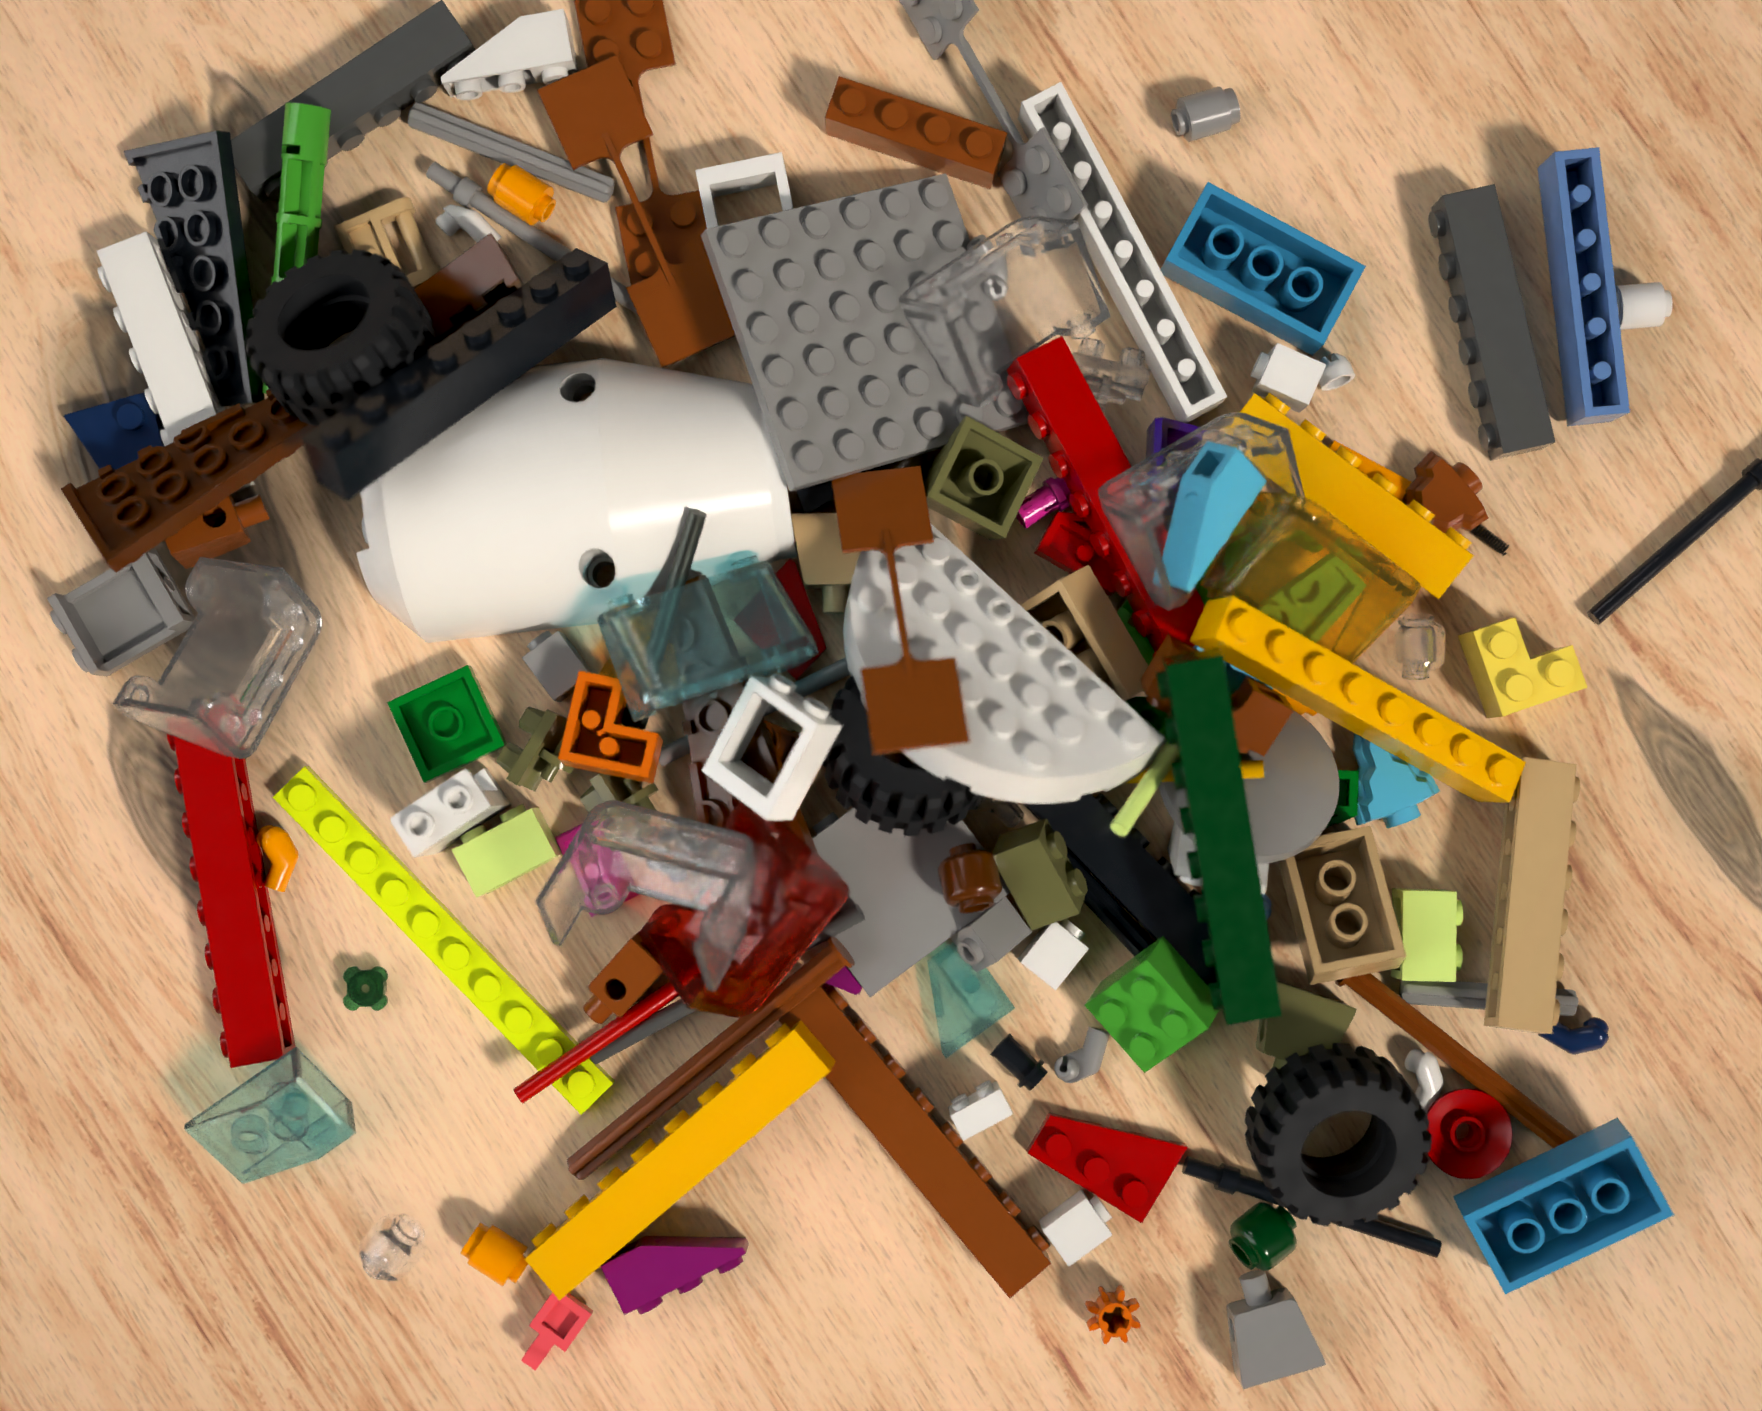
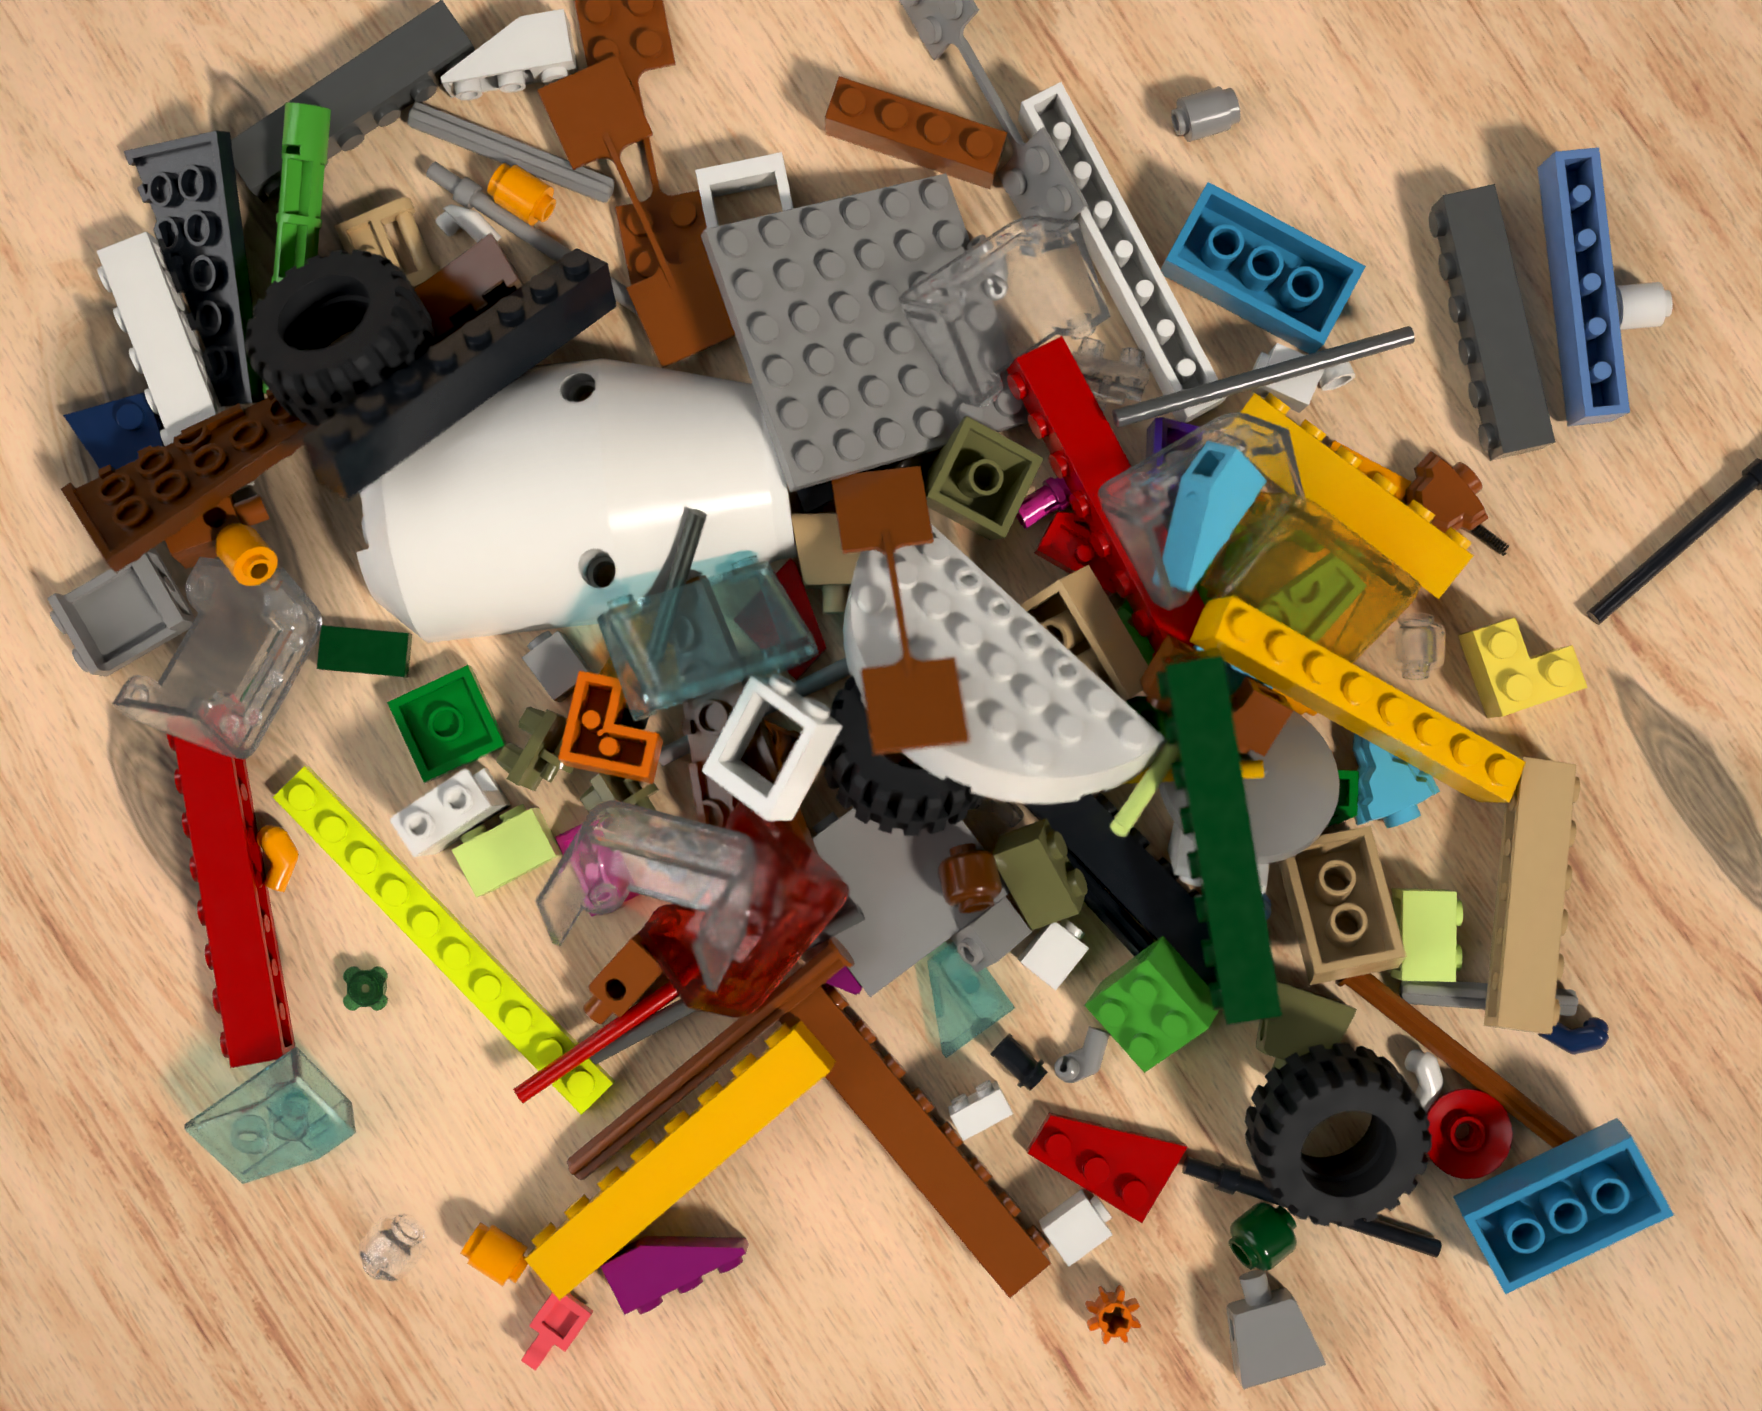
(245, 554): none -> light orange brick
(364, 651): none -> dark green tile
(1263, 376): none -> dark grey piece

